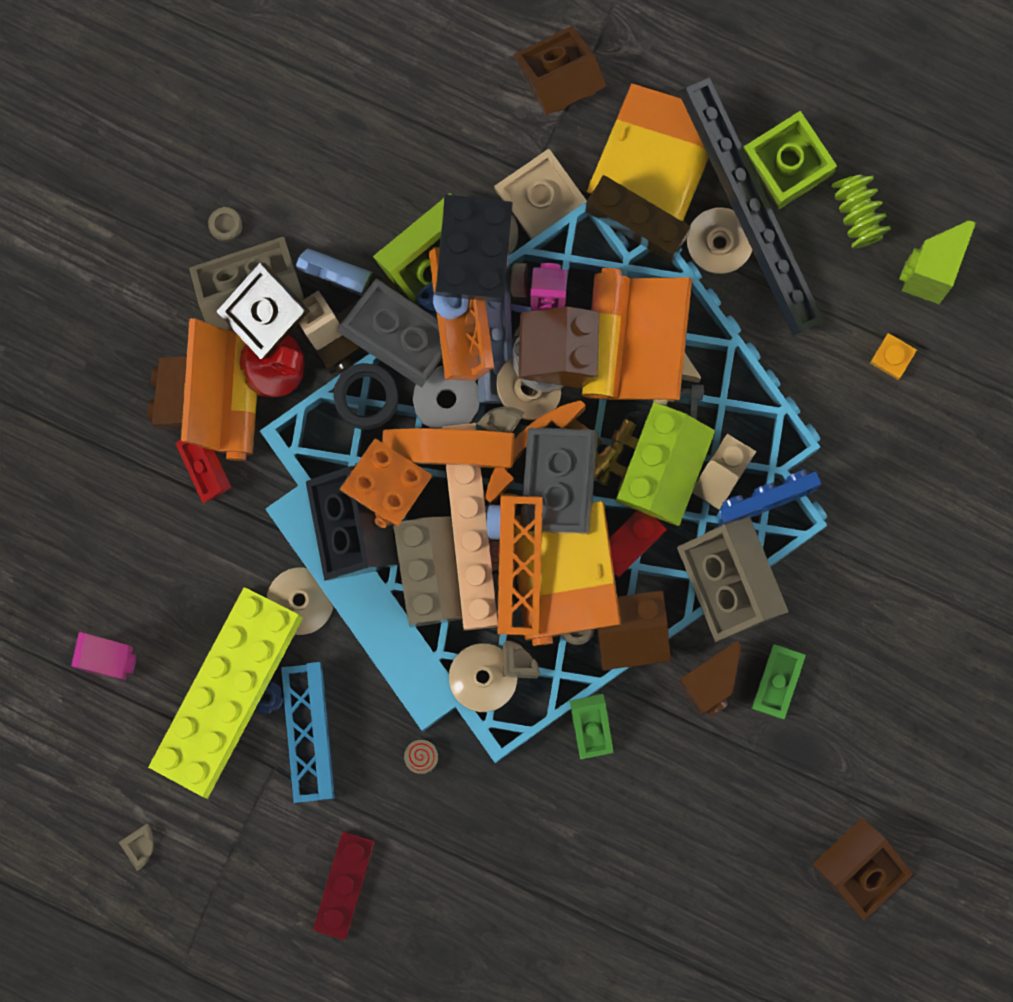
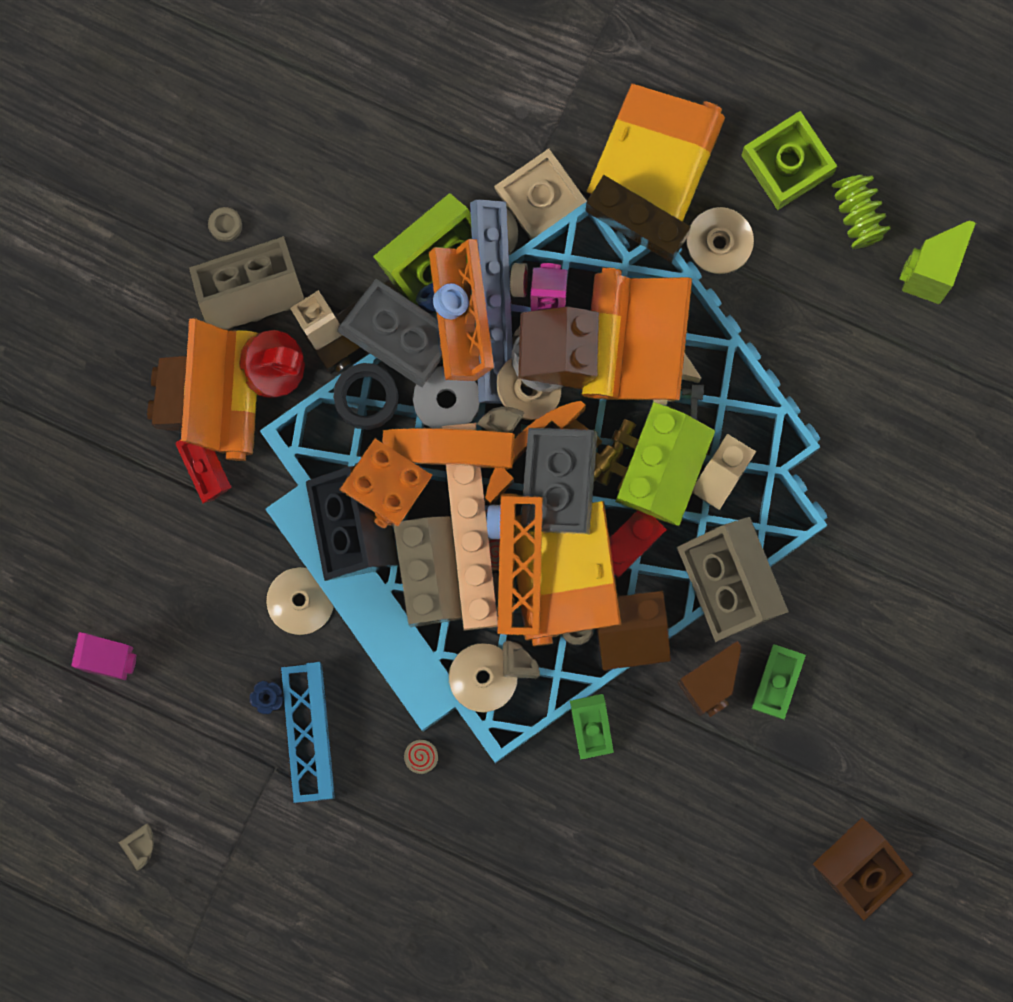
(225, 692): neon yellow plate -> none
(263, 311): plate -> none
(339, 273): light blue slope -> none
(343, 886): dark red plate -> none
(473, 248): black plate -> none
(560, 70): reddish brown slope -> none
(751, 206): black plate -> none
(768, 497): blue plate -> none
(893, 356): light orange plate -> none

